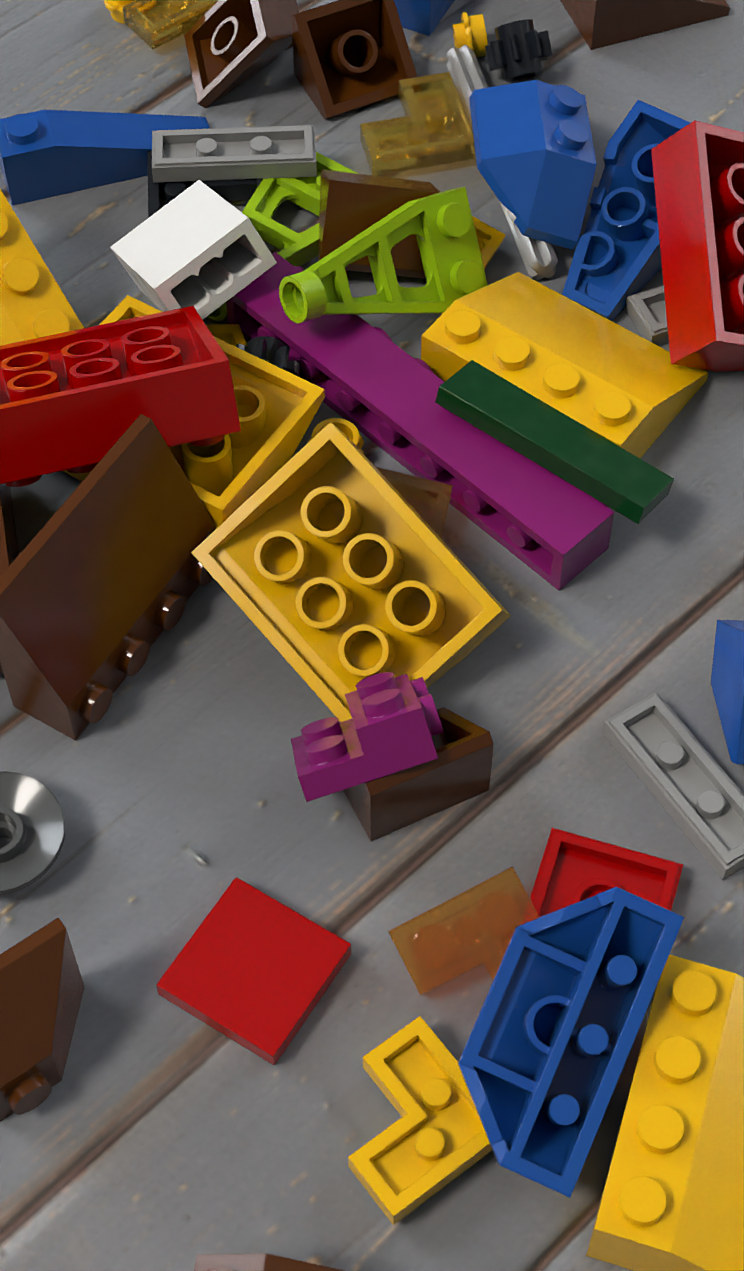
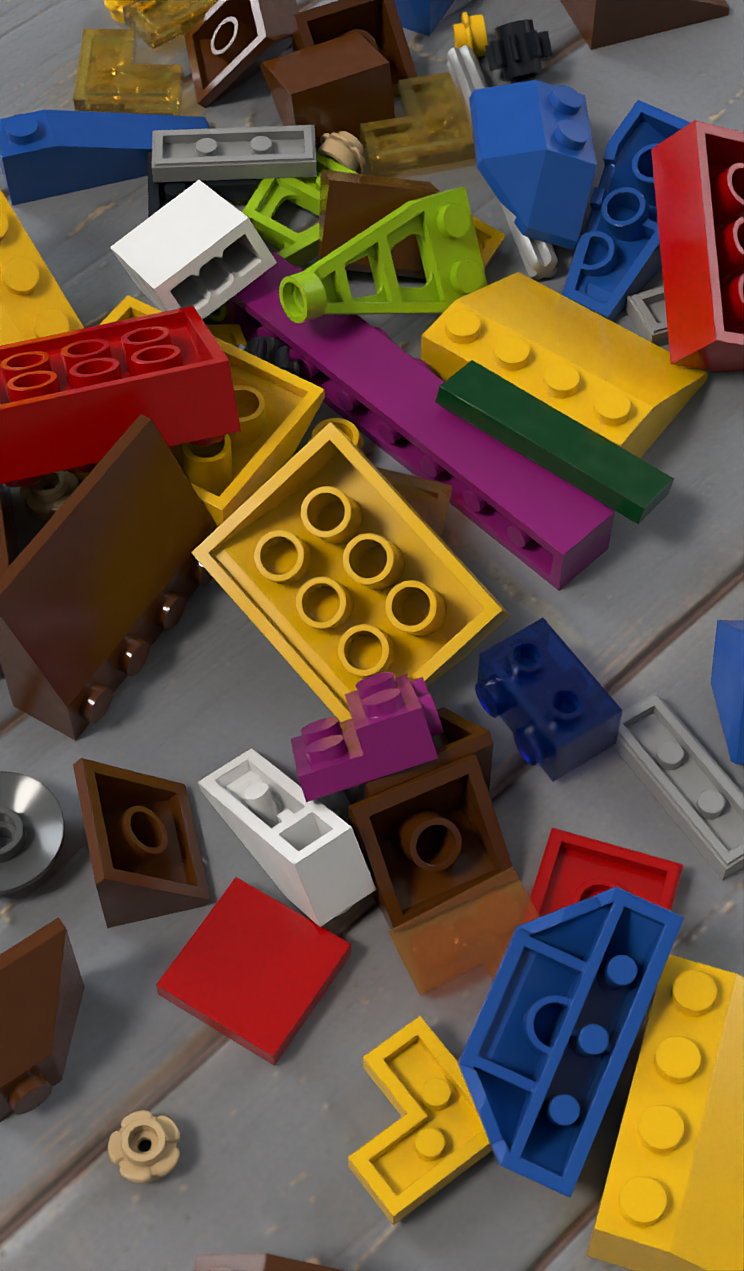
(45, 502): none -> tan plate
(114, 84): none -> clear yellow plate
(140, 843): none -> reddish brown slope
(148, 1165): none -> tan plate
(295, 841): none -> white slope
(332, 86): none -> reddish brown slope
(343, 149): none -> tan plate
(429, 839): none -> reddish brown slope
(547, 700): none -> clear blue brick

